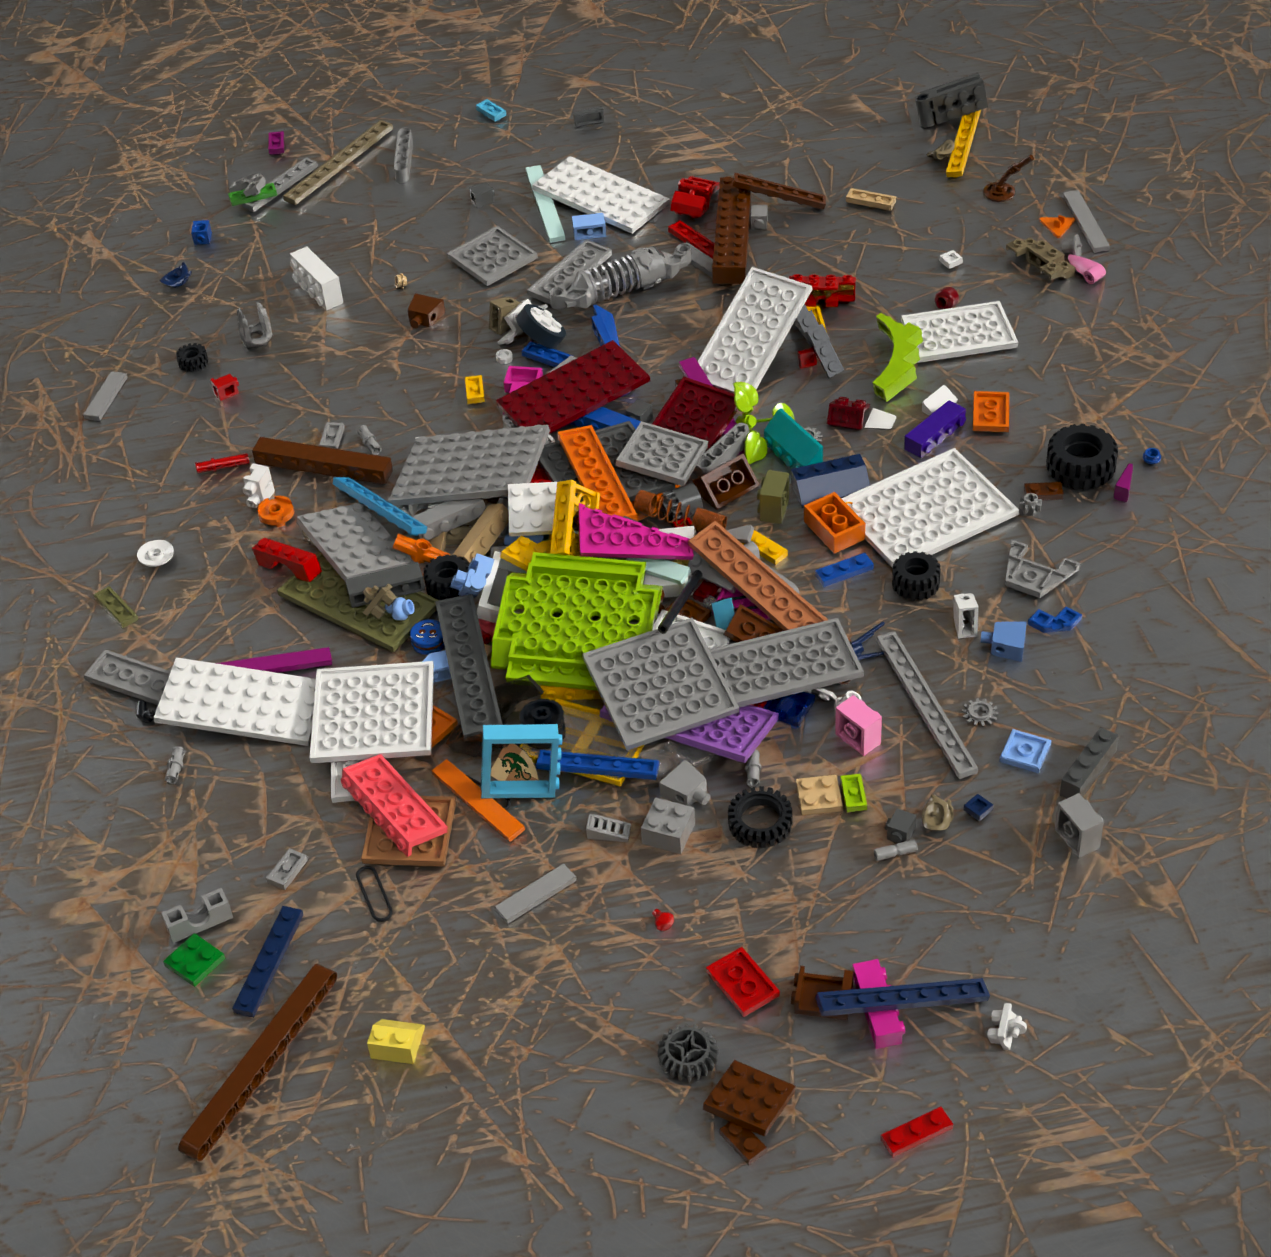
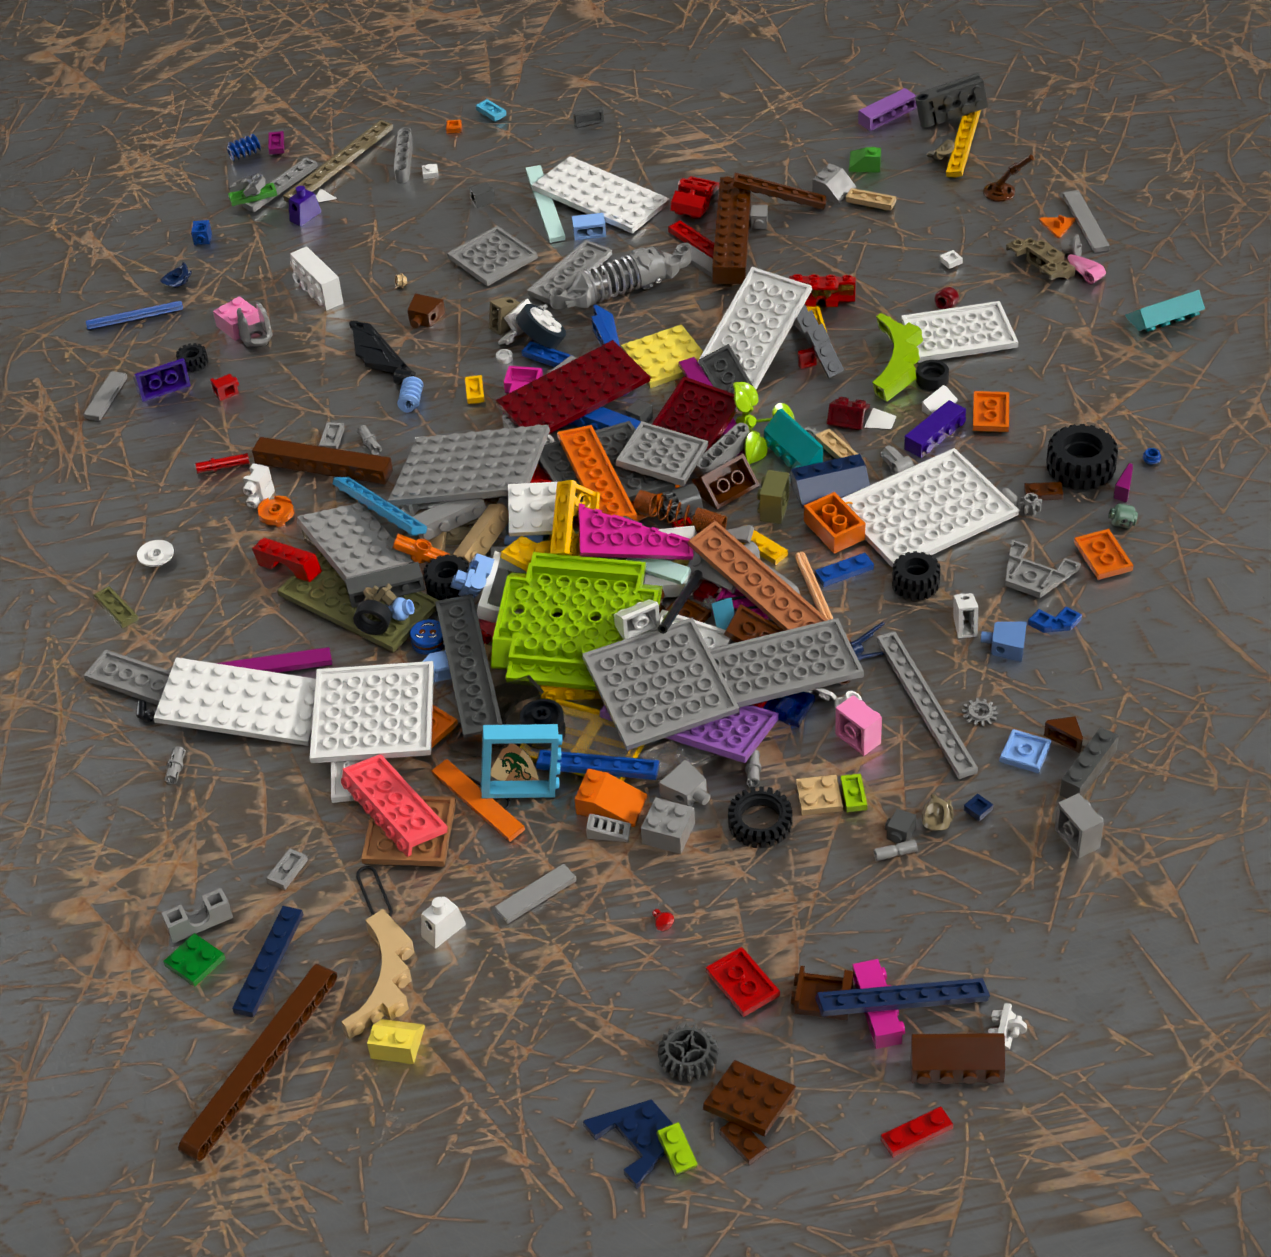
(134, 315): none -> blue axle
(162, 380): none -> dark purple slope
(227, 317): none -> bright pink brick
(243, 146): none -> blue piece
(303, 206): none -> dark purple torso
(324, 196): none -> white sticker
(376, 608): none -> black tyre
(377, 352): none -> black wing
(395, 974): none -> tan arch
(410, 394): none -> light blue piece
(430, 171): none -> white plate
(440, 921): none -> white torso
(453, 126): none -> orange tile
(609, 797): none -> orange slope
(637, 619): none -> white slope
(639, 1128): none -> dark blue wing
(661, 353): none -> light yellow plate
(677, 1149): none -> lime plate
(723, 369): none -> dark grey plate
(813, 585): none -> light nougat axle
(833, 183): none -> light grey slope
(834, 444): none -> tan plate
(865, 160): none -> bright green slope
(887, 109): none -> medium lavender brick
(895, 460): none -> light grey piece
(932, 366): none -> black tyre
(958, 1058): none -> reddish brown slope
(1010, 495): none -> light grey arm
(1065, 732): none -> reddish brown slope
(1103, 554): none -> orange plate
(1123, 516): none -> sand green head
(1165, 311): none -> teal slope

